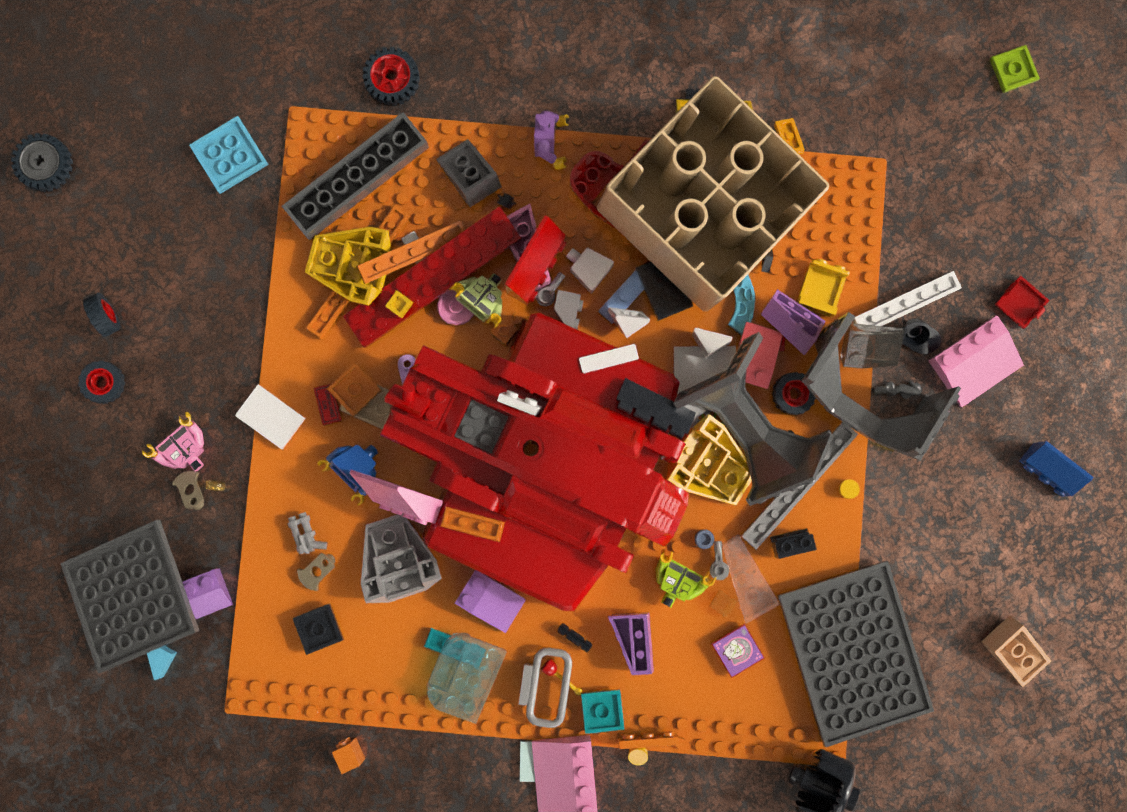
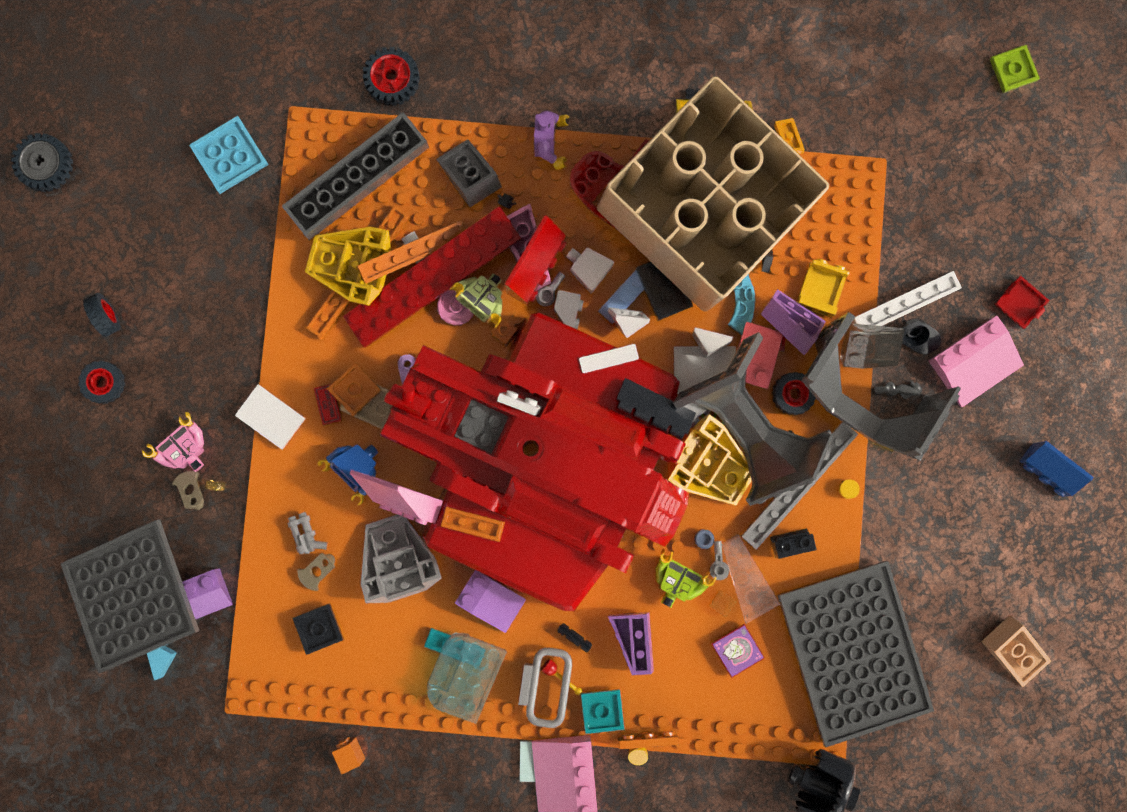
(399, 304): yellow plate -> none

